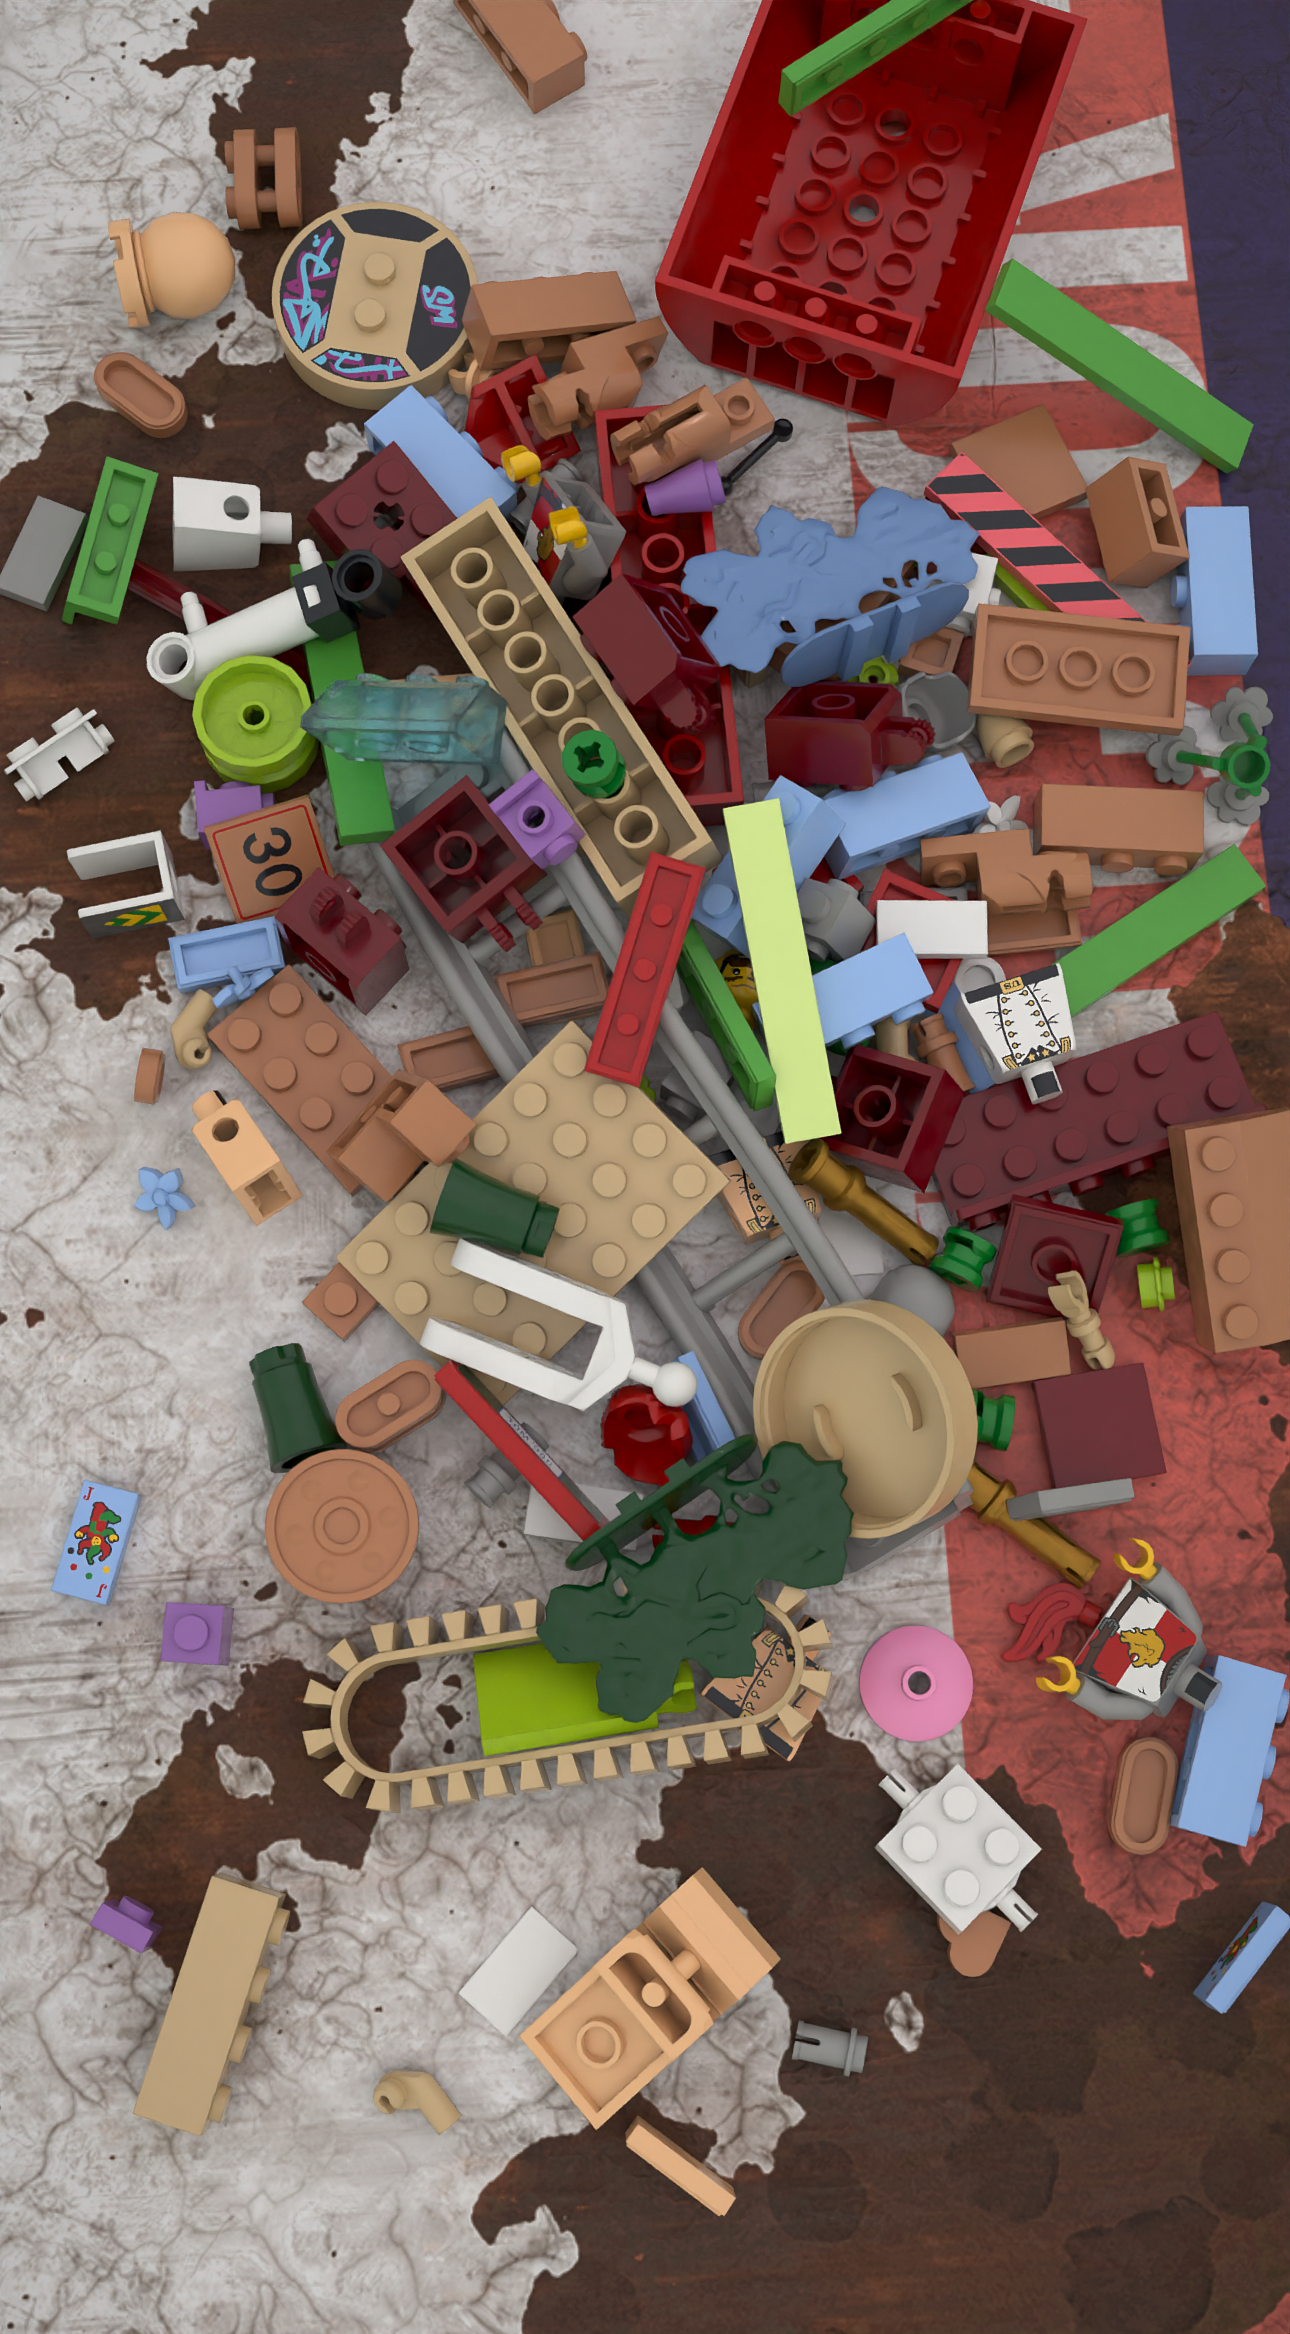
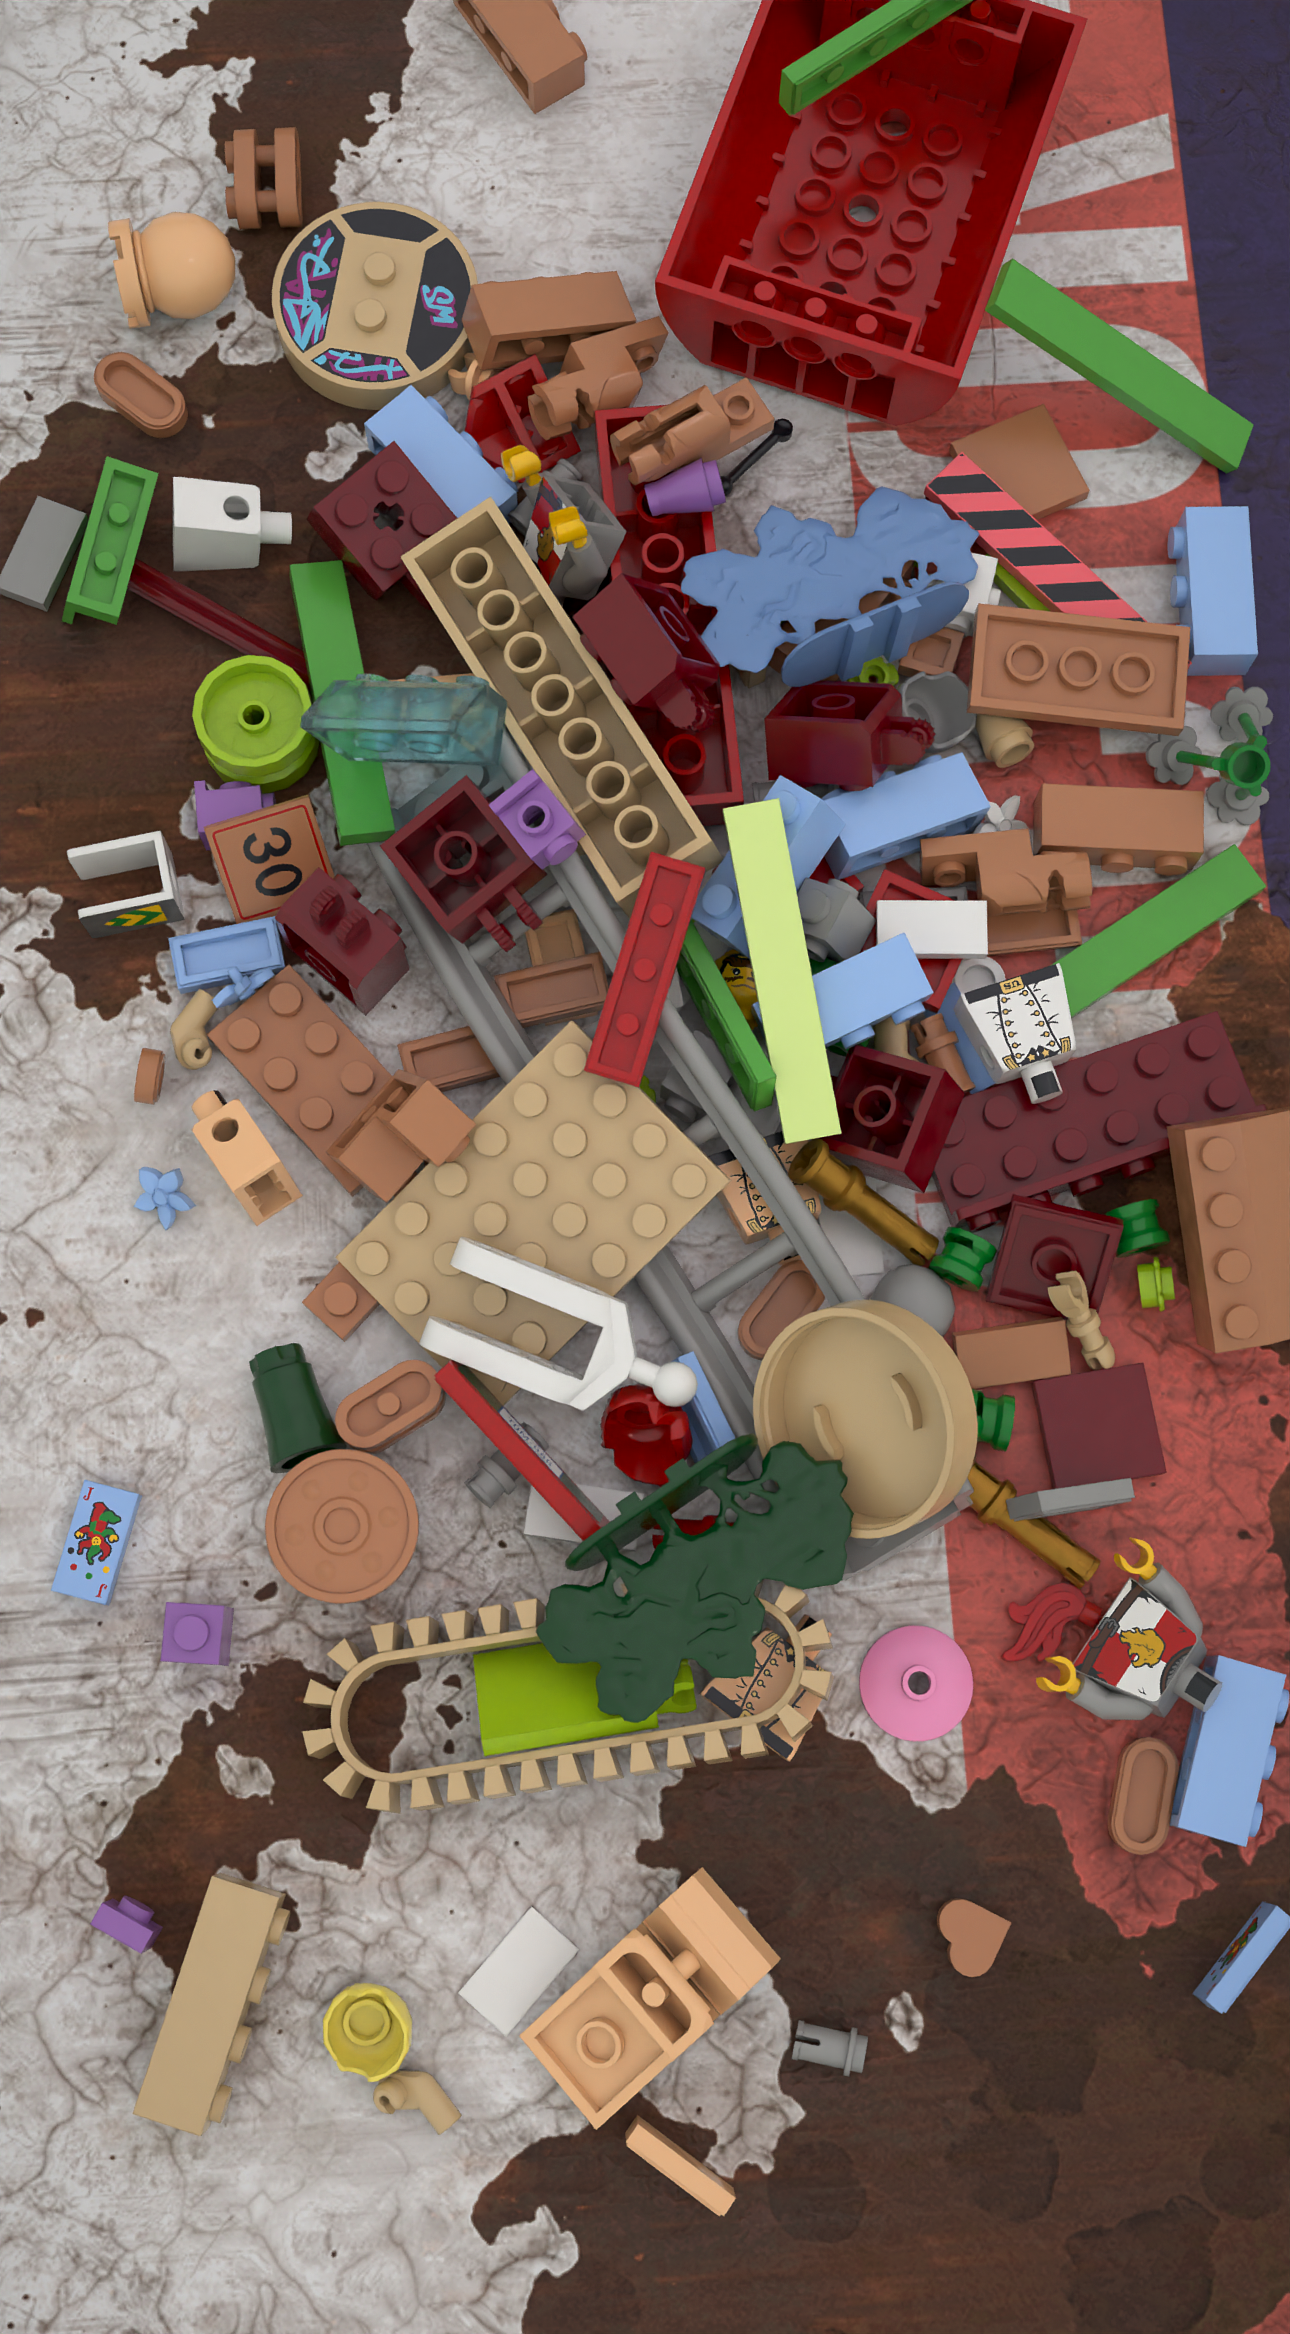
(39, 763): white hinge -> none
(317, 605): white piece -> none
(368, 2030): none -> light yellow hair
(492, 1212): dark green plant -> none
(601, 775): green wheel -> none
(958, 1849): white plate -> none
(1137, 522): nougat brick -> none

